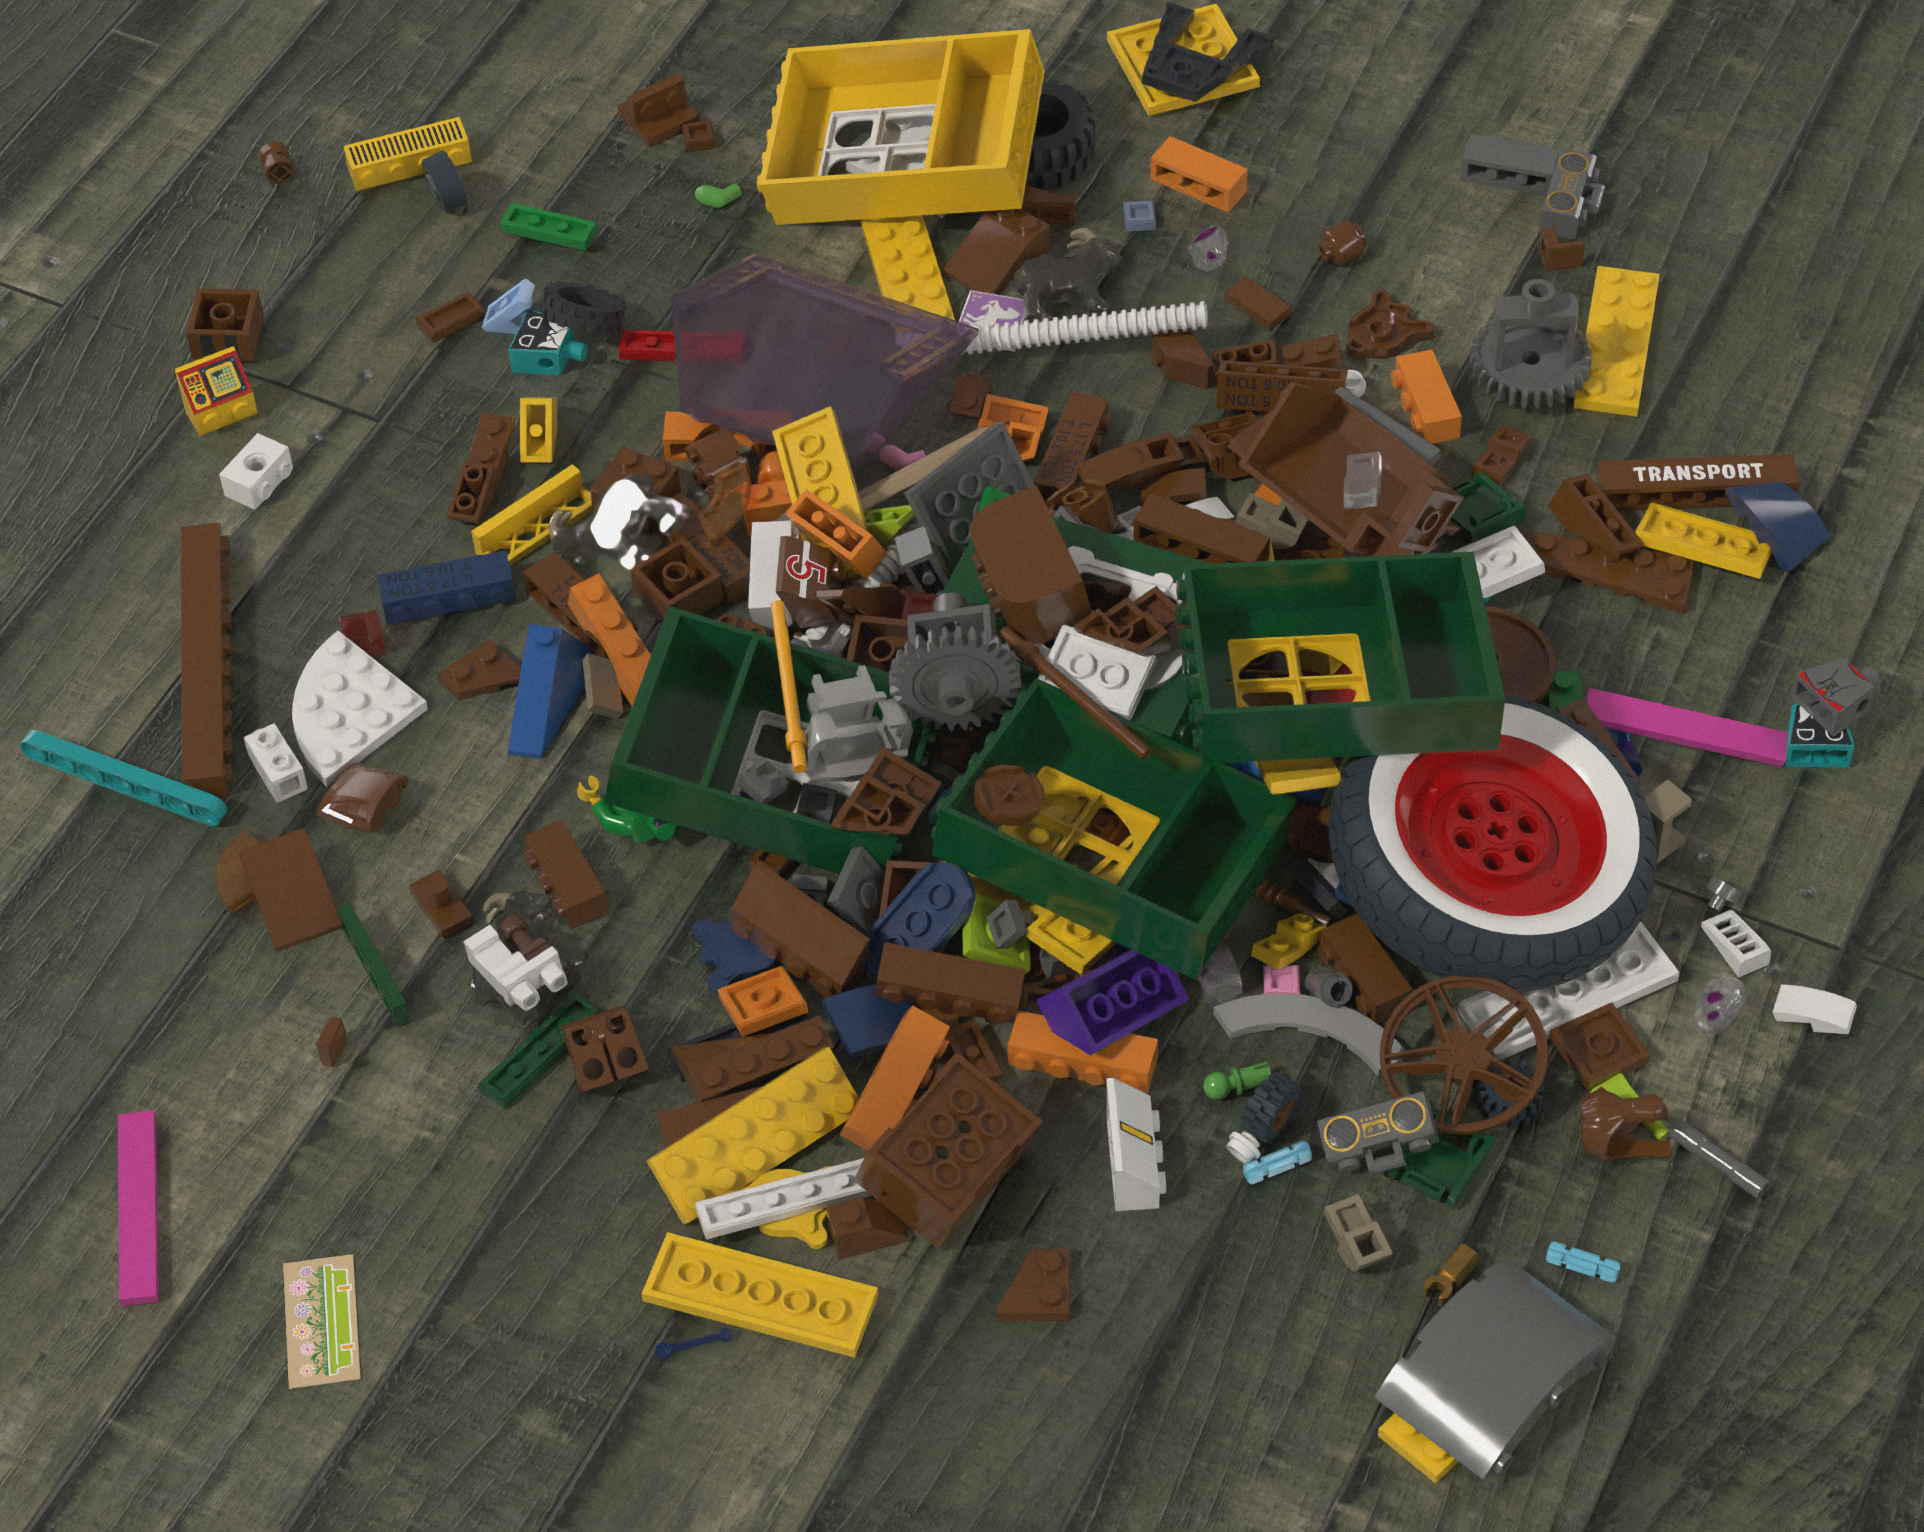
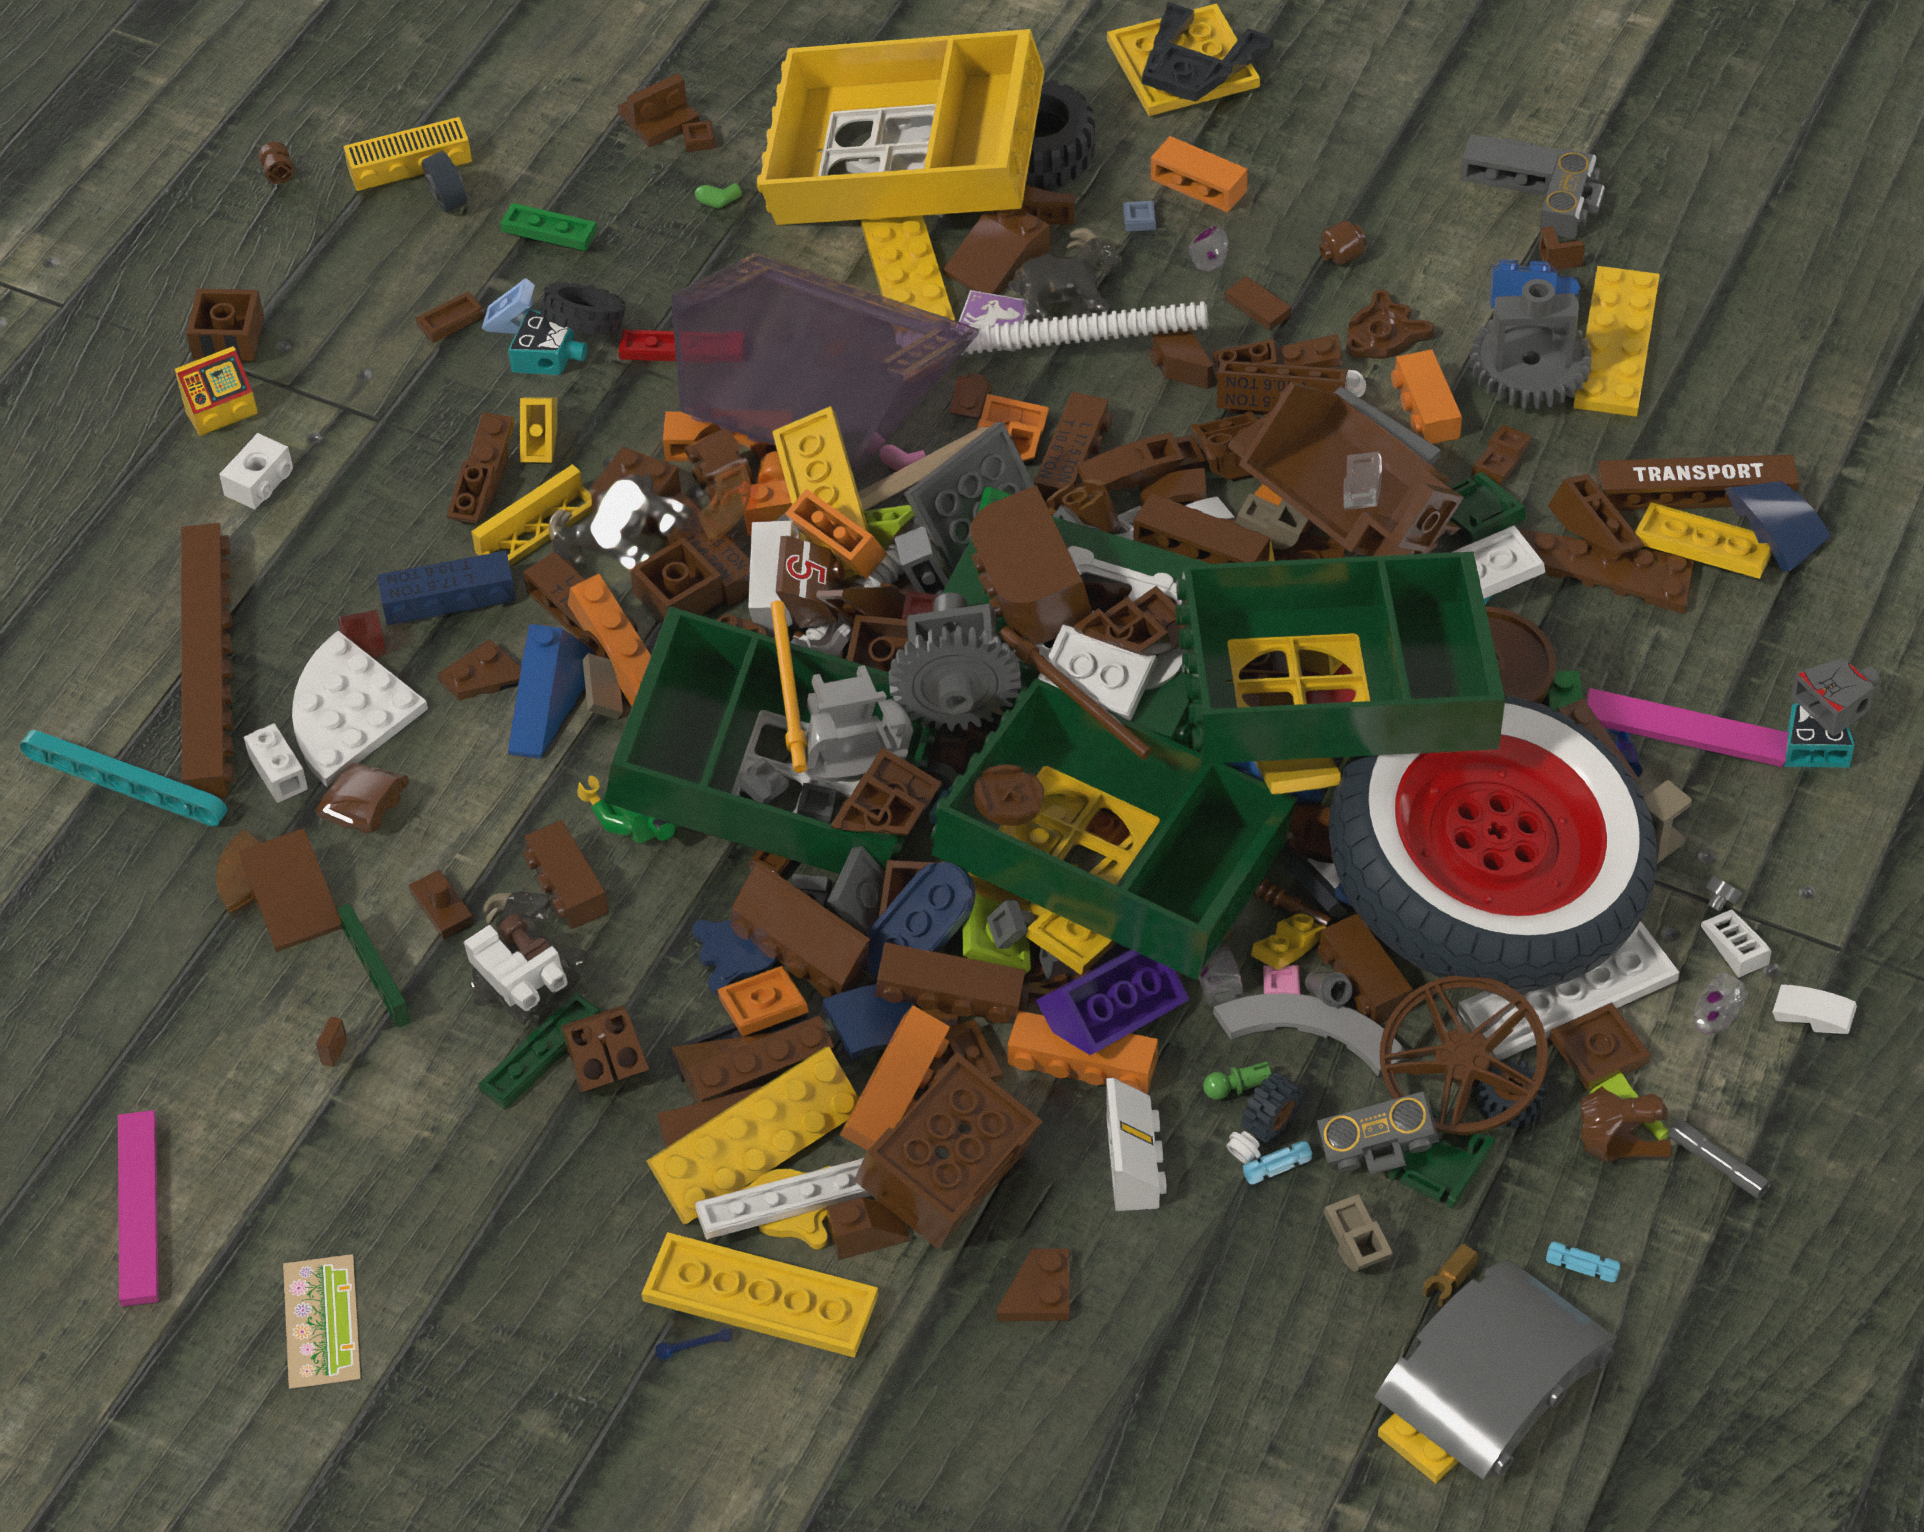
(1509, 278): none -> blue hinge

